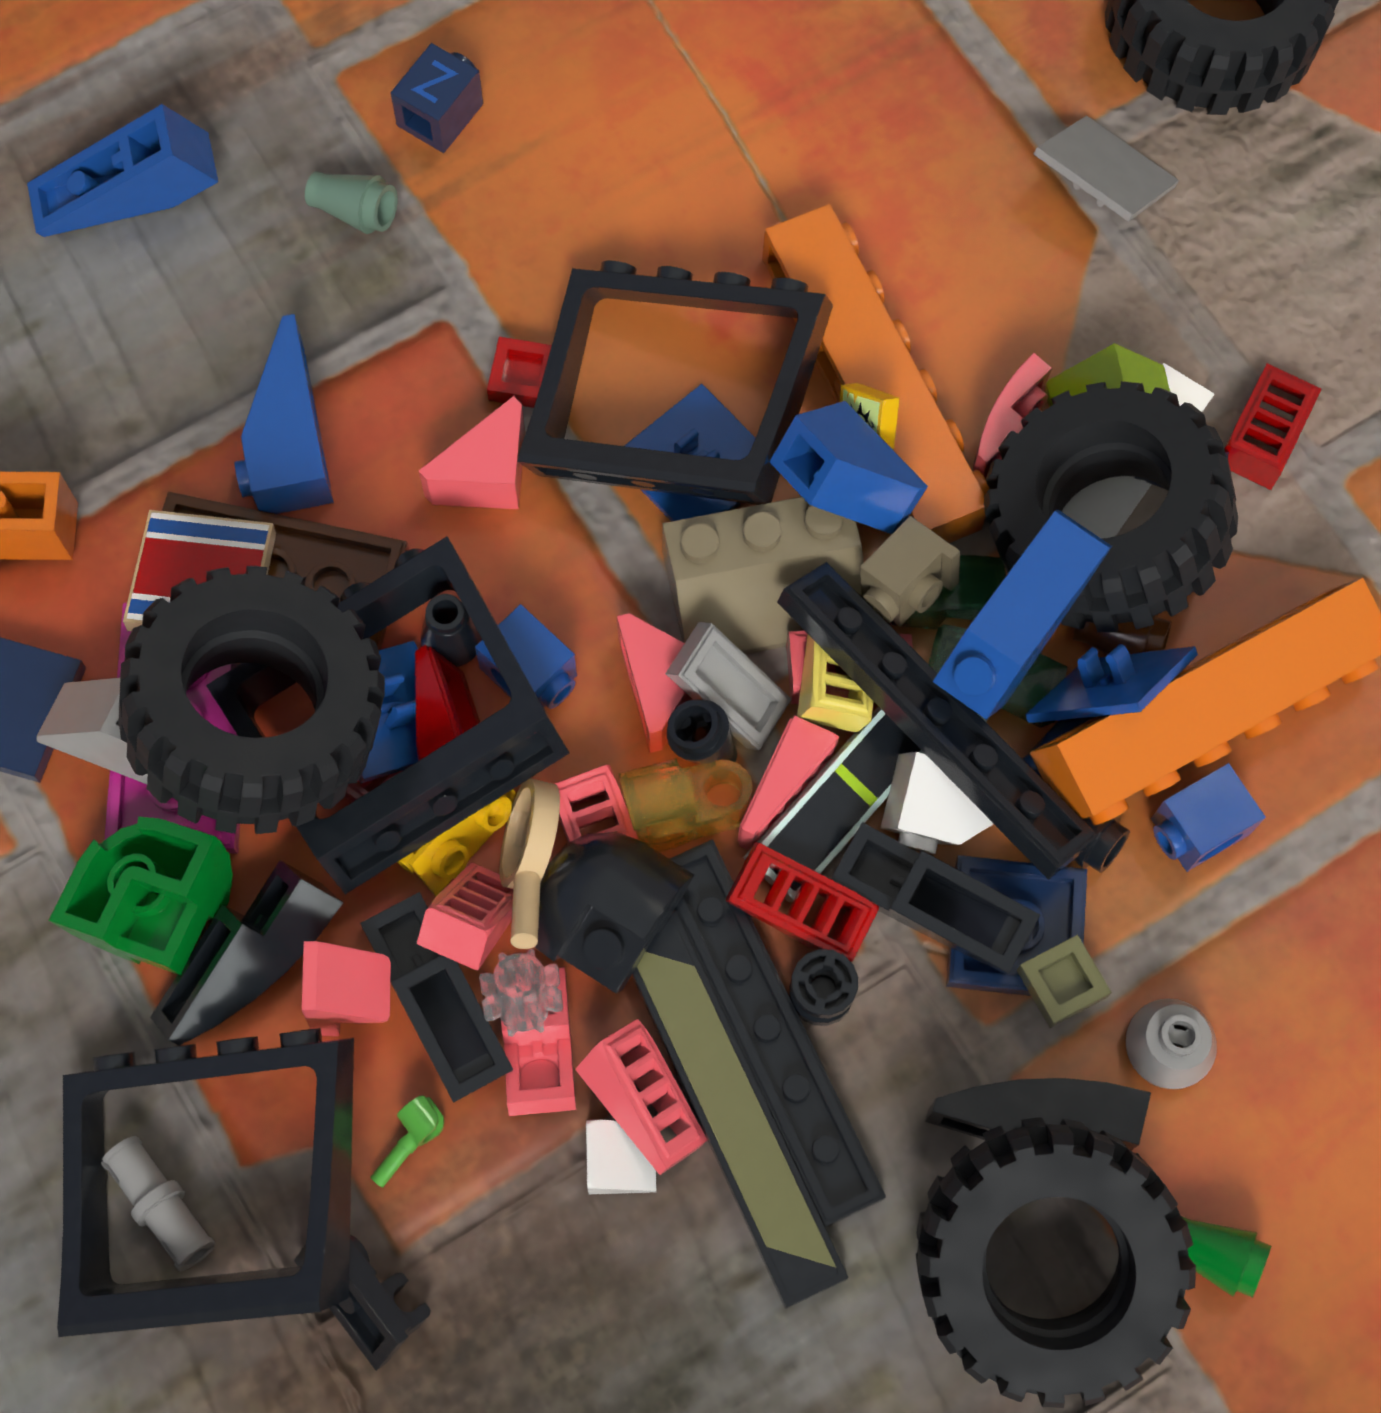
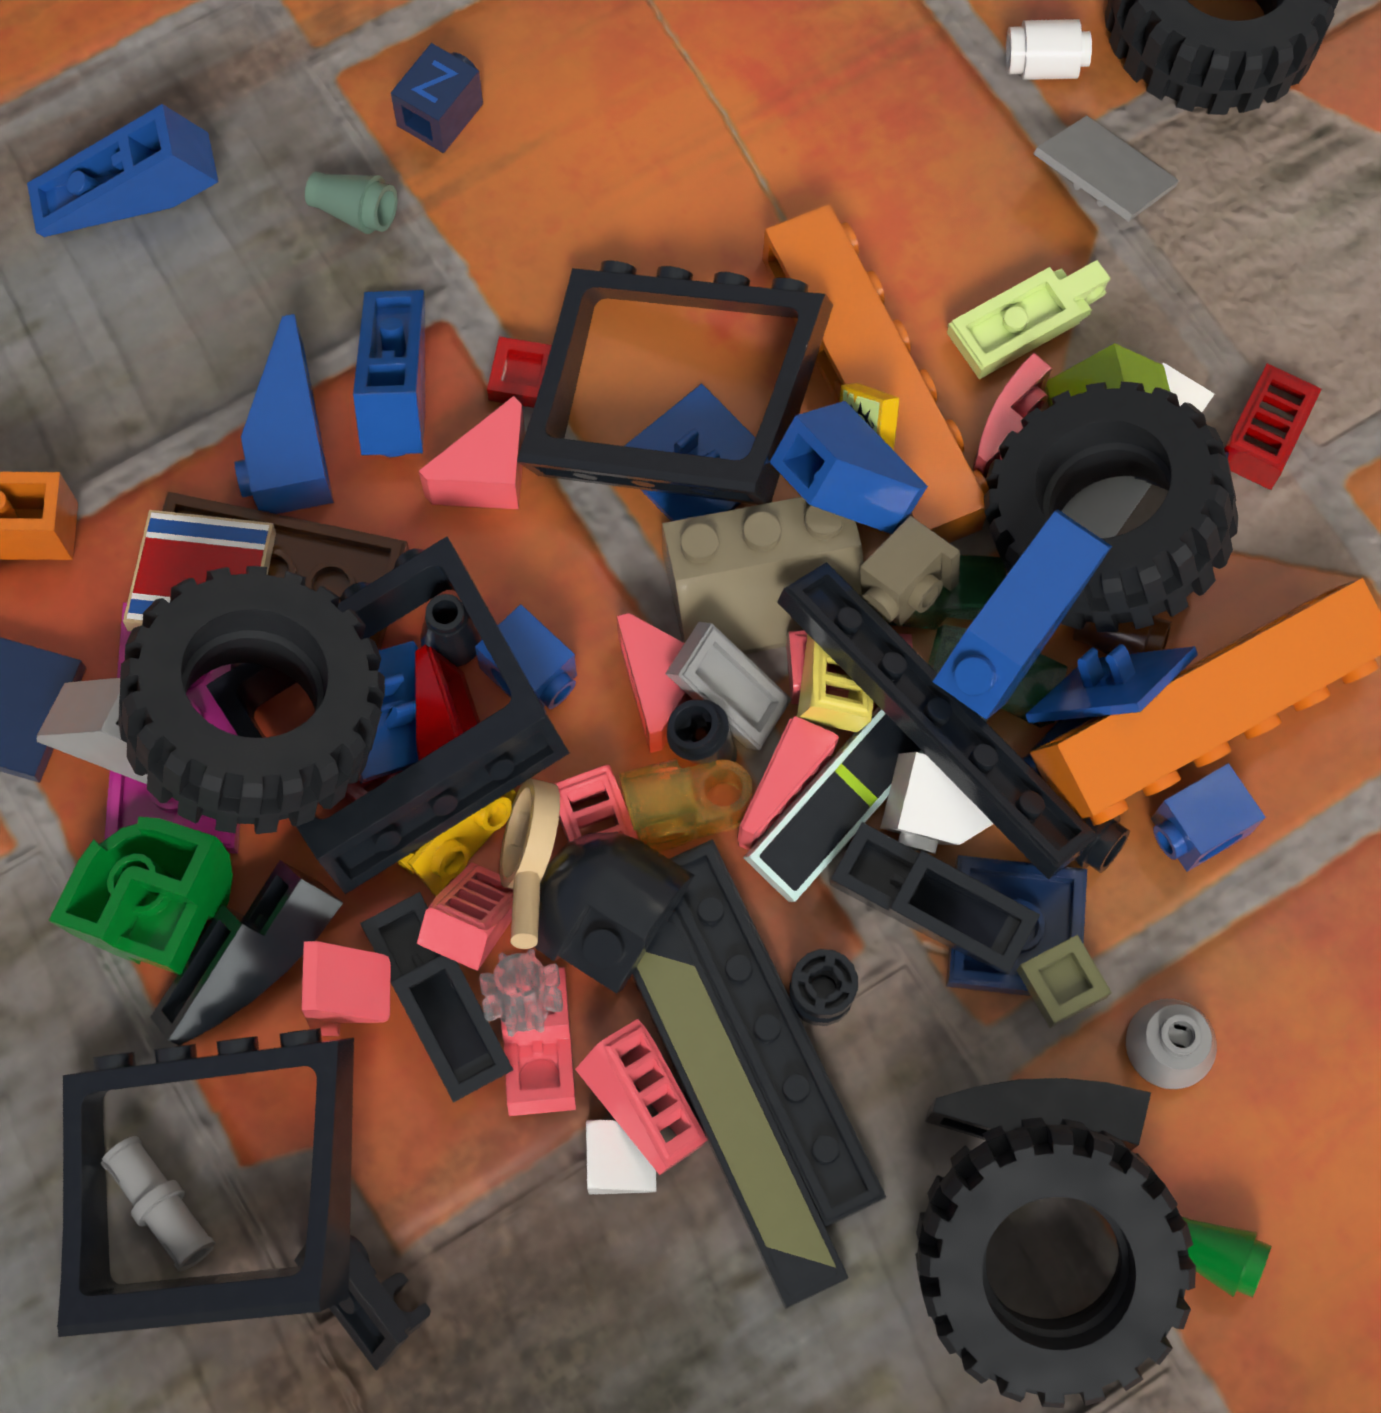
(391, 373): none -> blue slope
(423, 1124): bright green hand -> none
(852, 928): red slope -> none
(1026, 316): none -> yellowish green hinge
(1048, 49): none -> white brick

